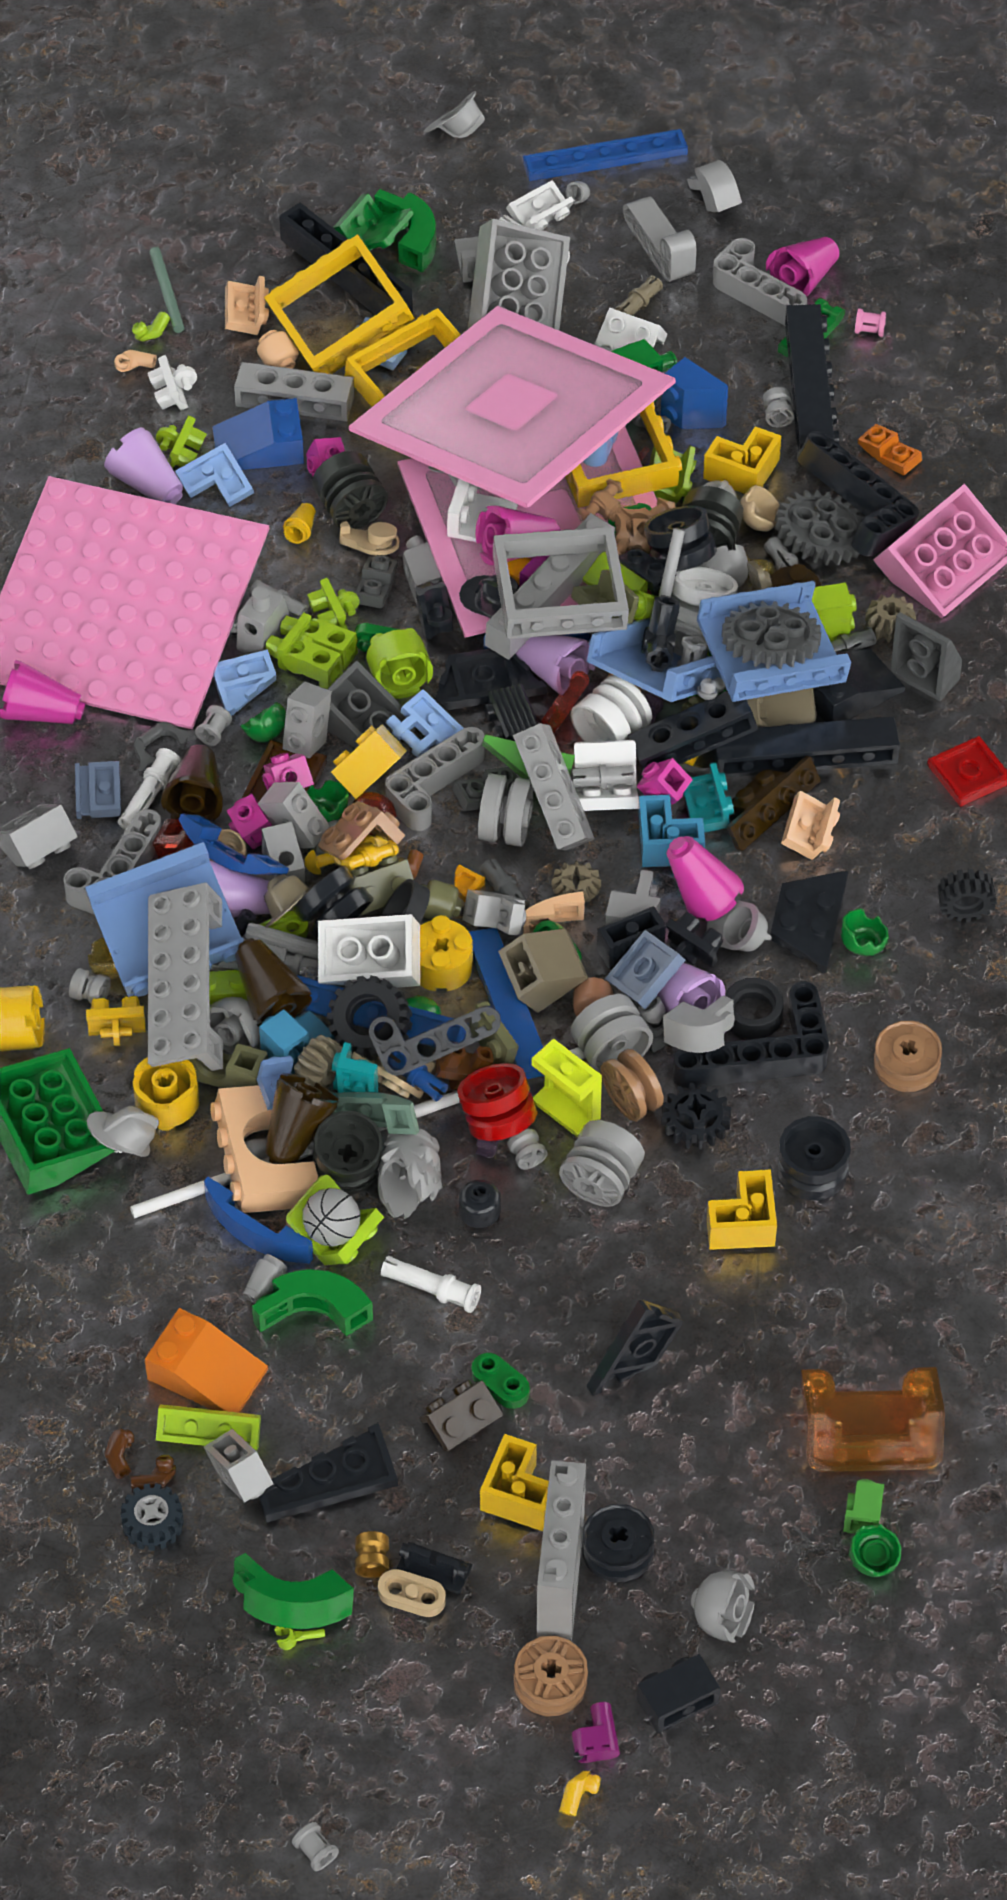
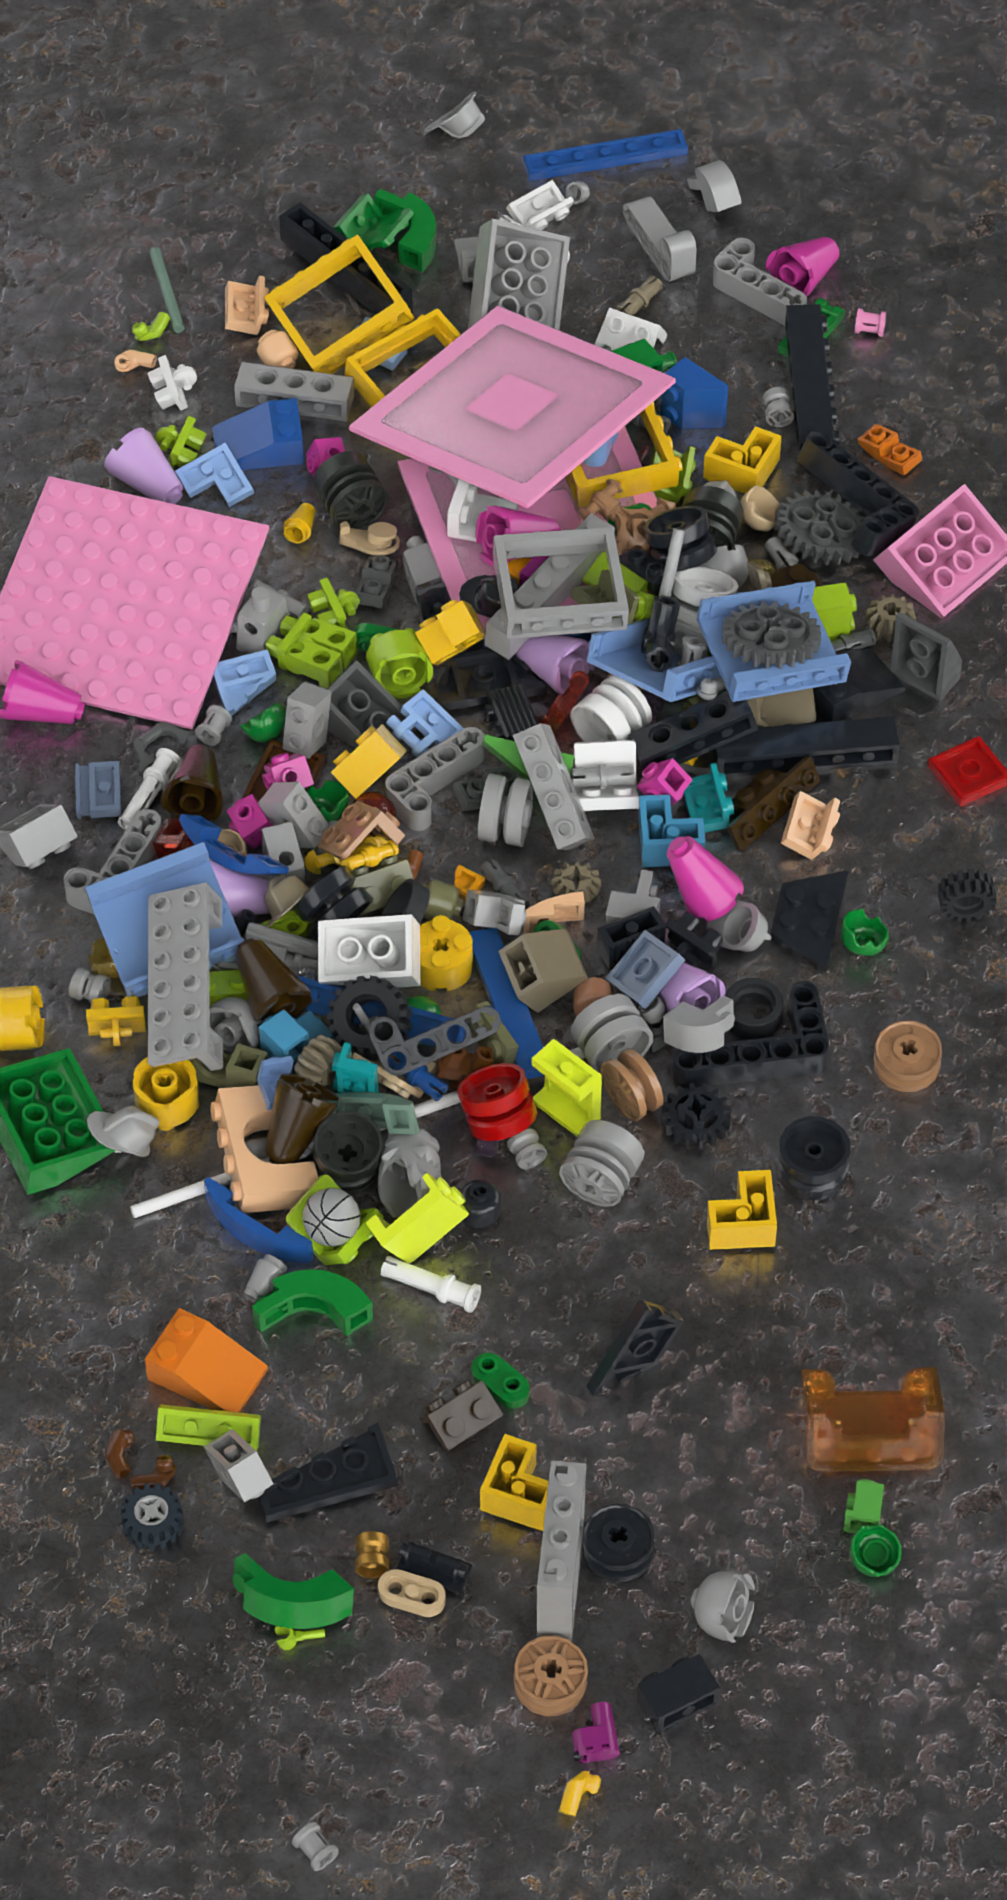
(365, 1021): none -> light grey hand
(422, 1223): none -> neon yellow panel
(451, 632): none -> yellow brick

